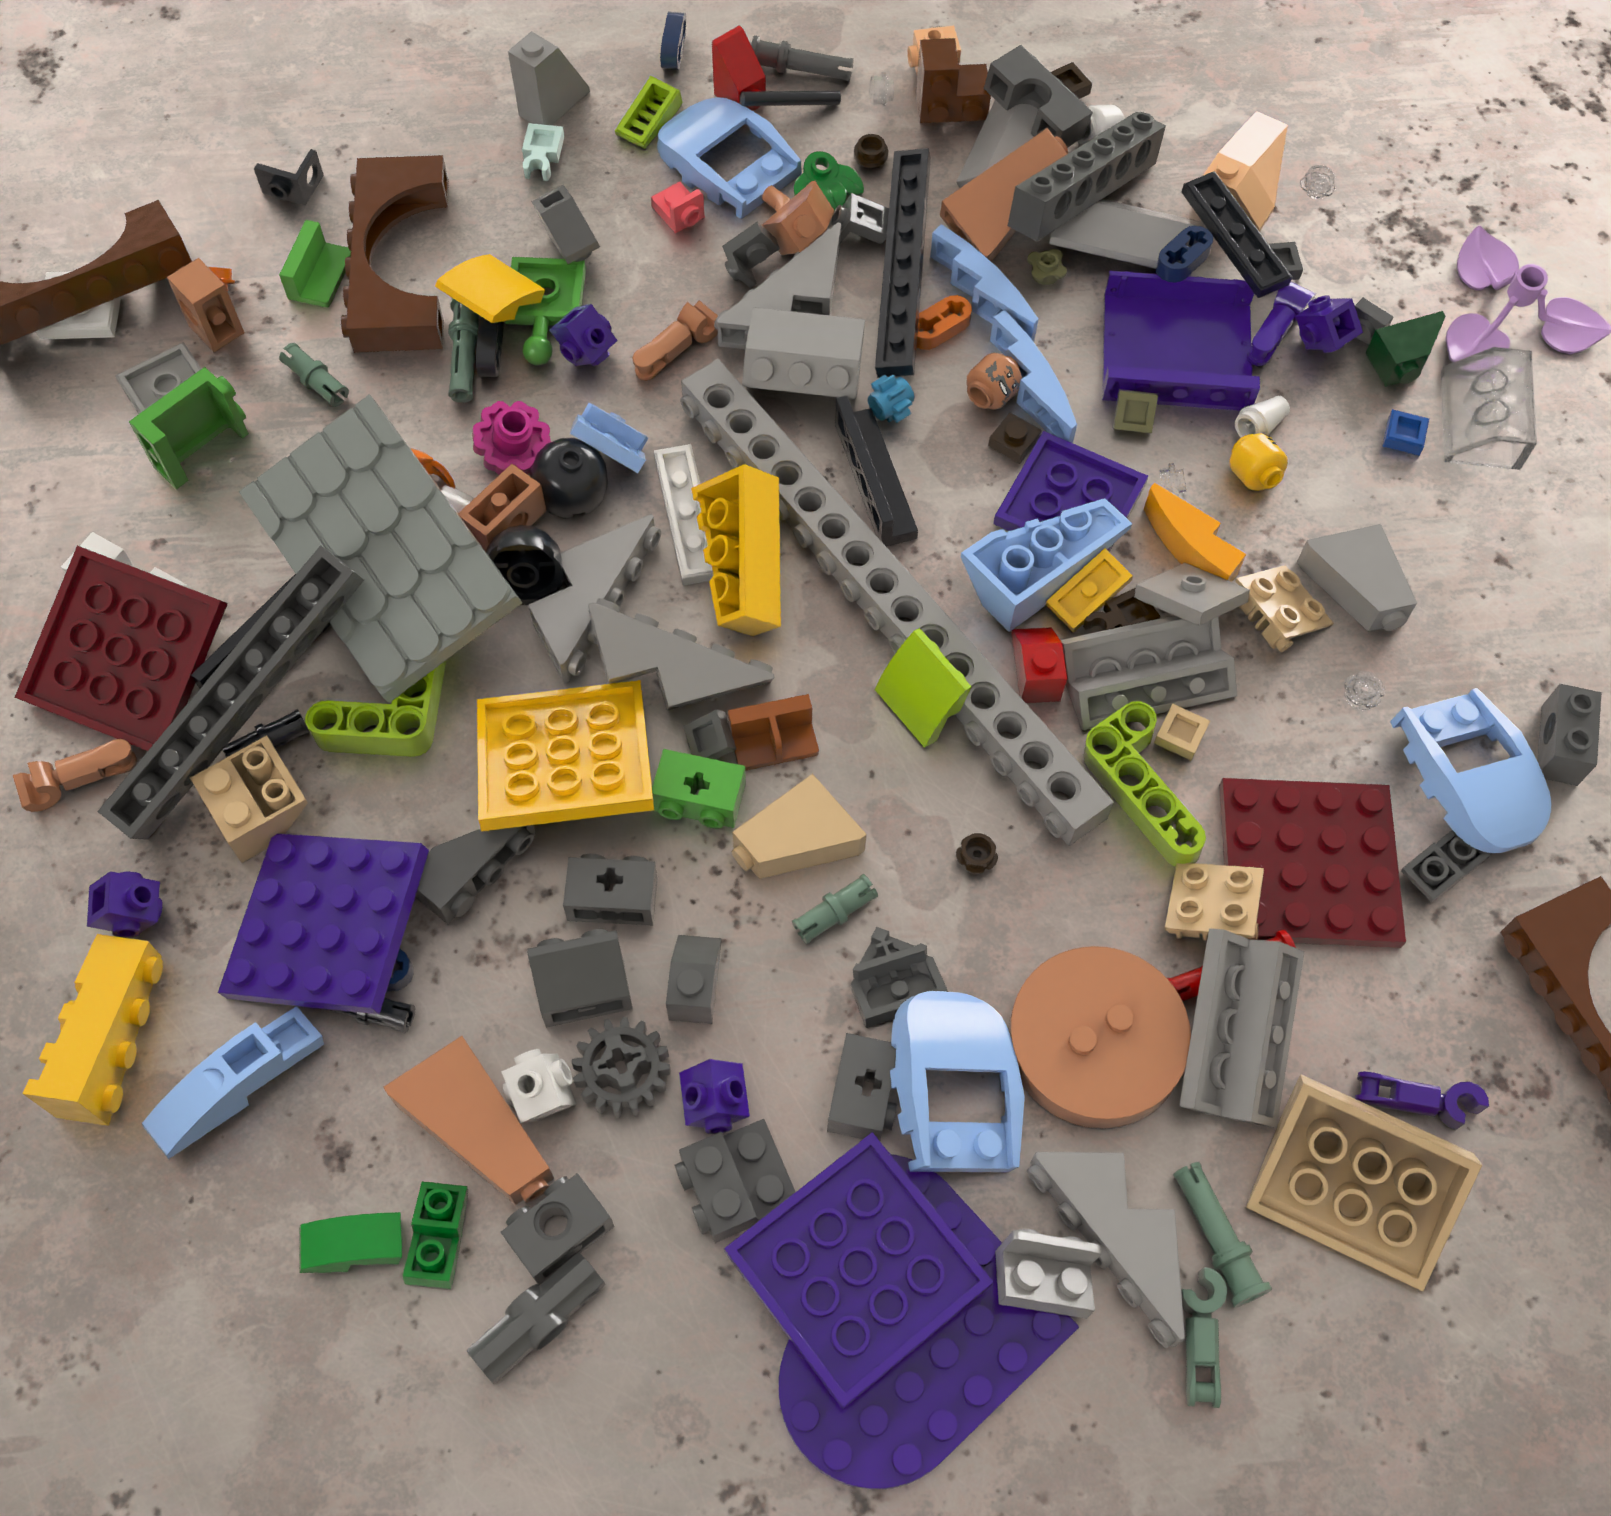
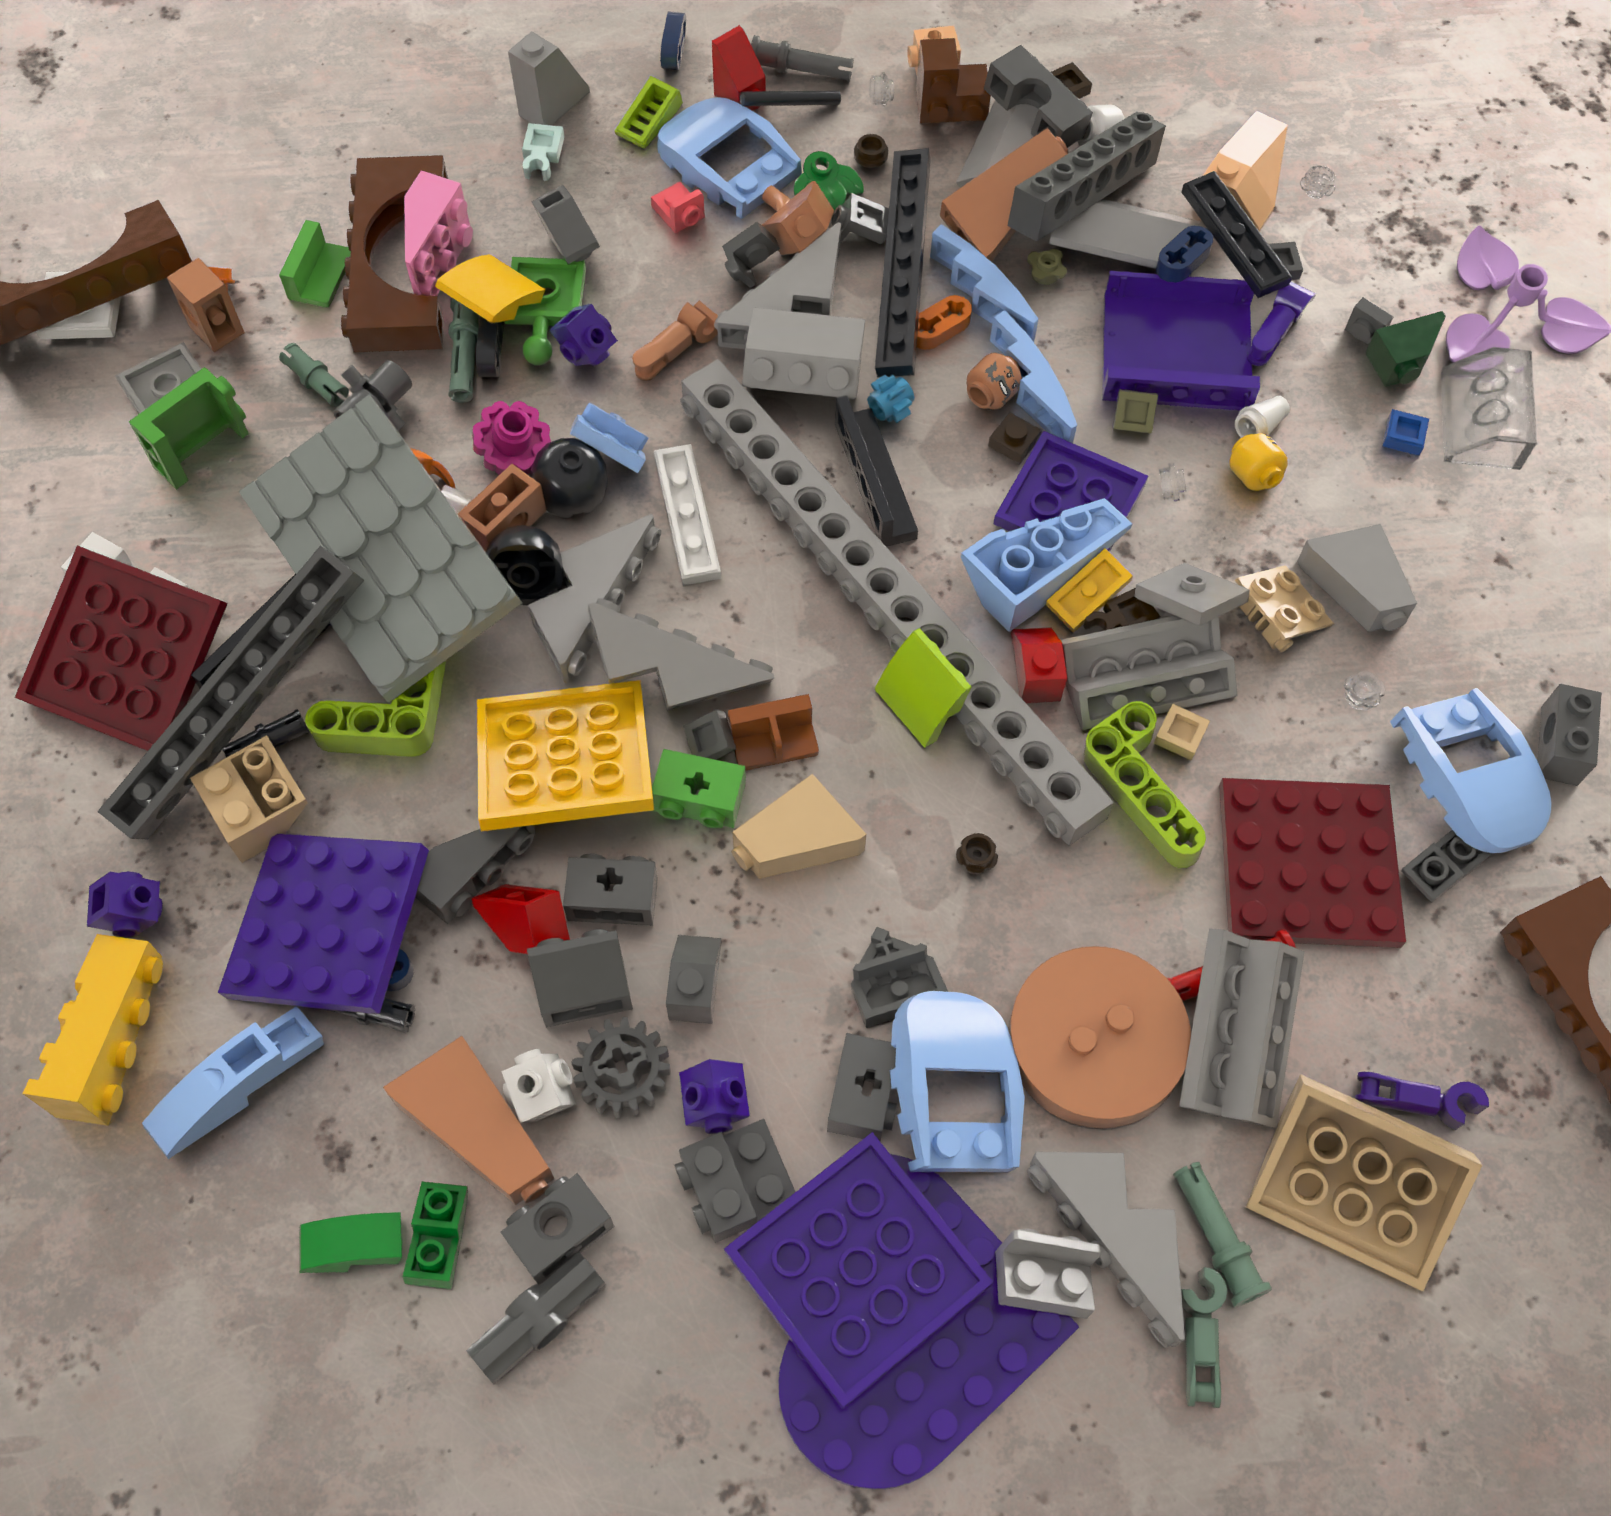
(41, 787): nougat piece -> none
(288, 185): black bracket -> none
(384, 386): none -> dark grey pin
(434, 230): none -> bright pink slope
(522, 915): none -> red slope
(742, 547): yellow wedge -> none
(835, 908): sand green pin -> none
(1191, 534): light orange slope -> none
(1214, 899): tan hinge -> none
(1328, 323): dark purple brick -> none

